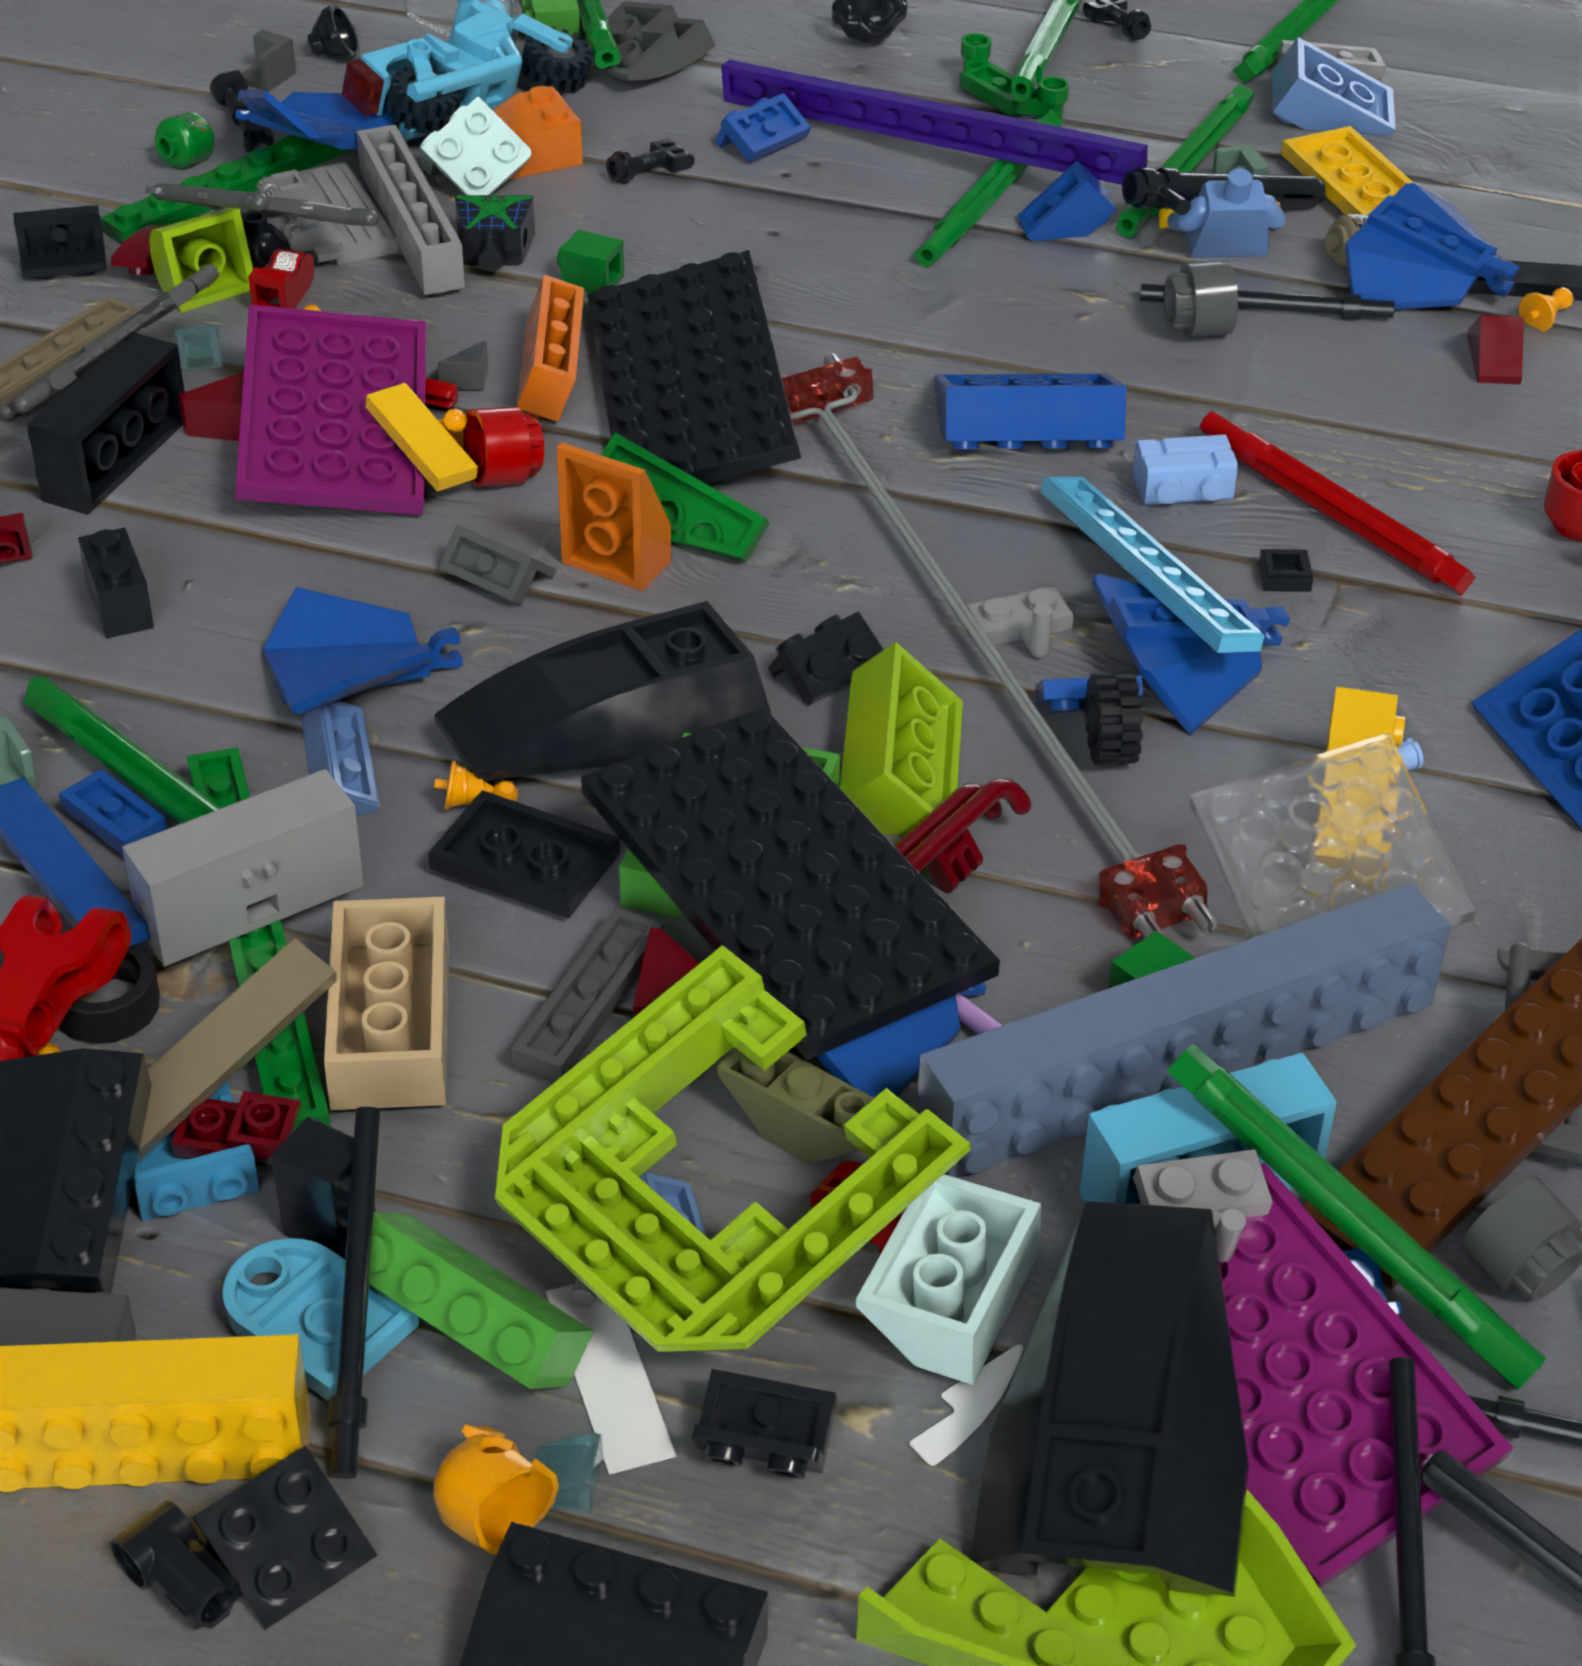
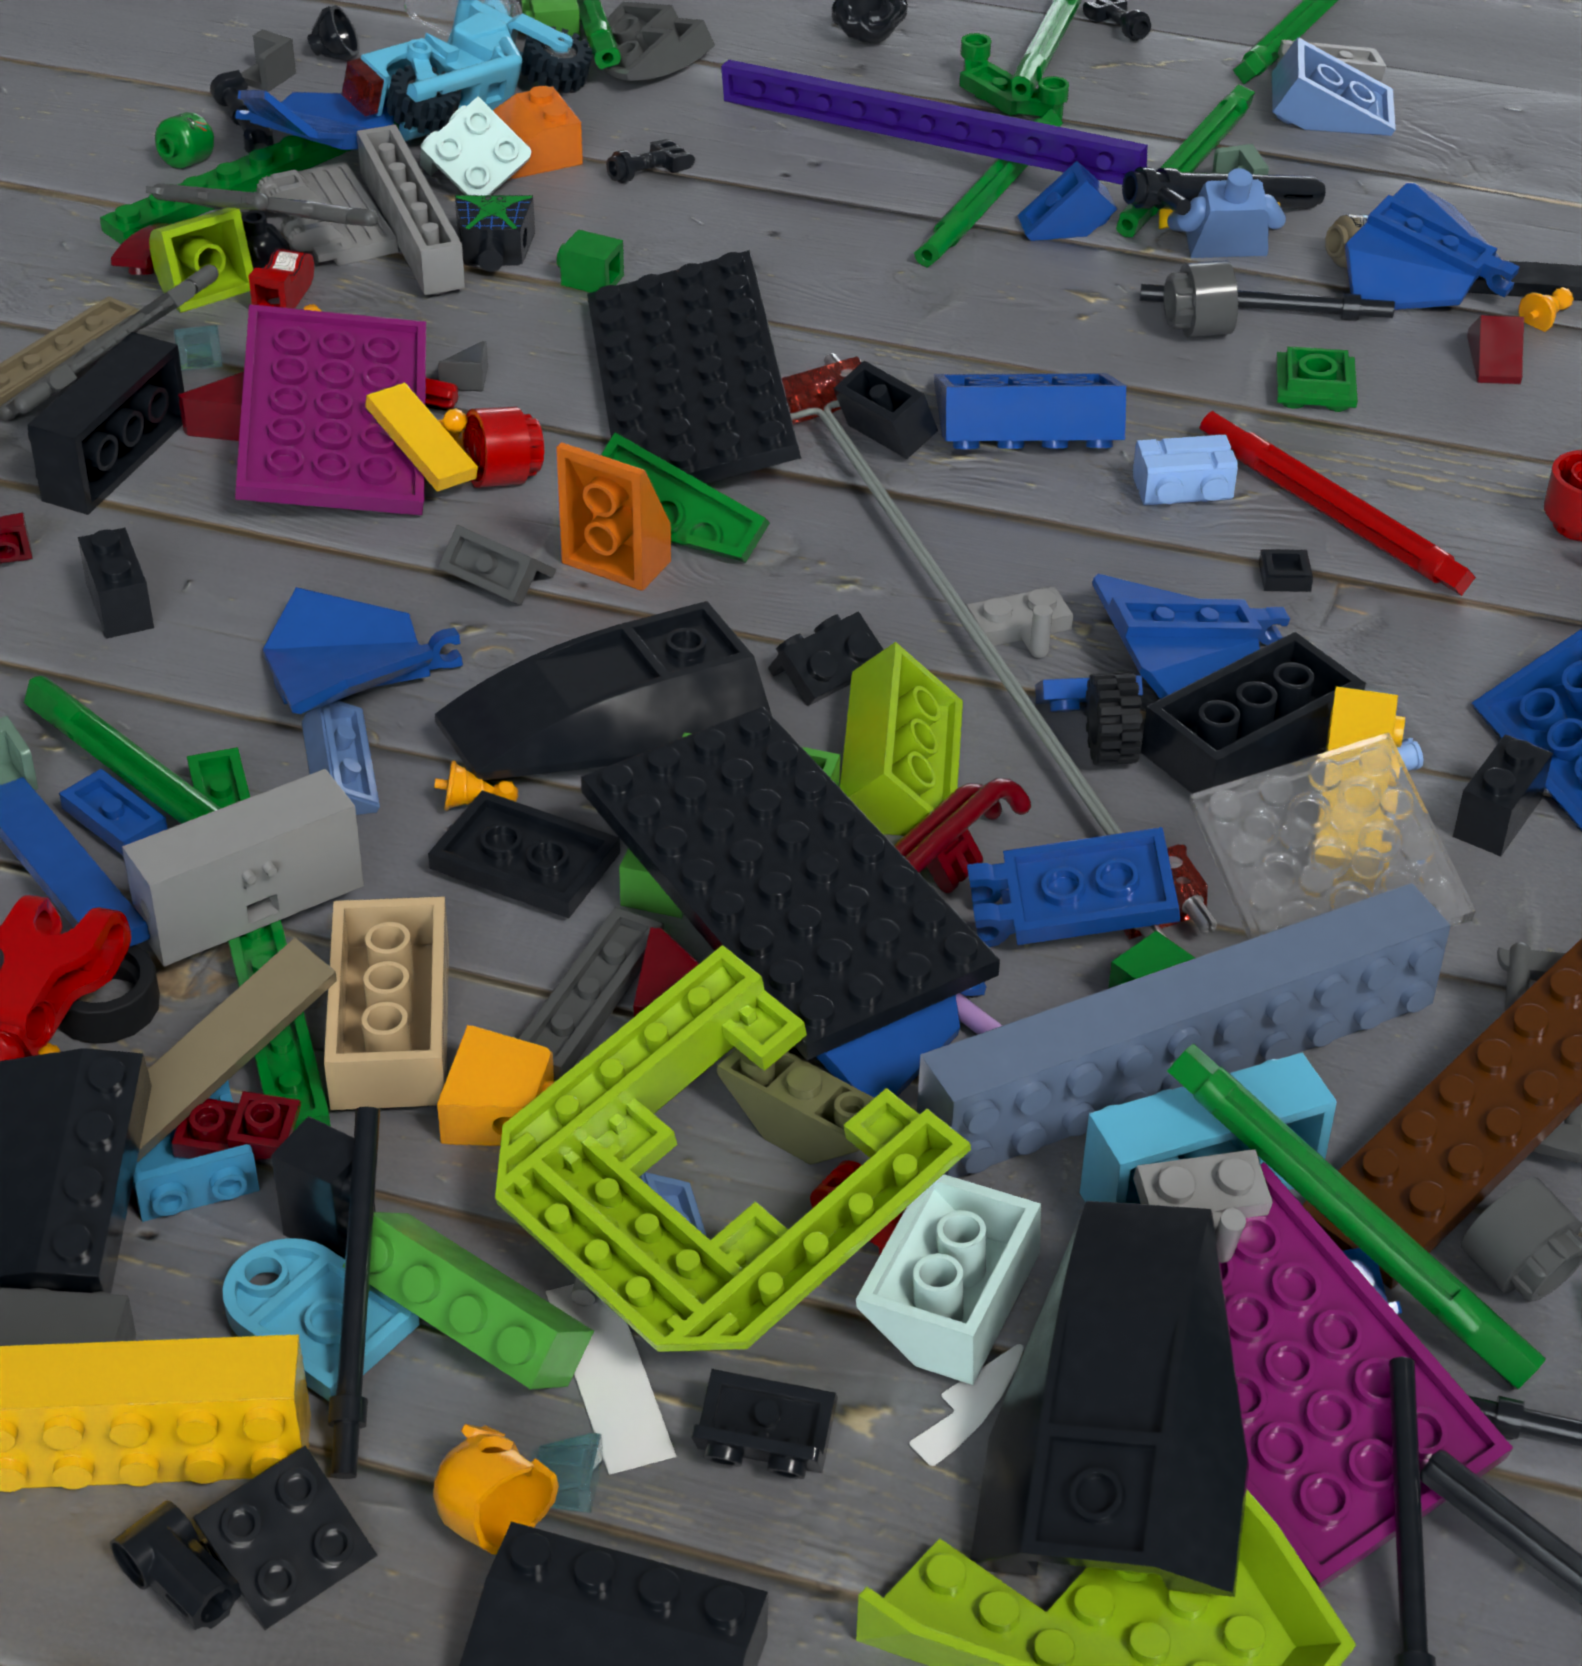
(60, 241): black bracket -> none
(489, 1085): none -> light orange torso
(550, 348): orange brick -> none
(763, 127): blue bracket -> none
(885, 409): none -> black brick
(1075, 888): none -> blue tile
(1153, 565): medium azure tile -> none
(1246, 715): none -> black brick
(1316, 378): none -> green piece
(1348, 165): yellow plate -> none
(1502, 795): none -> black brick

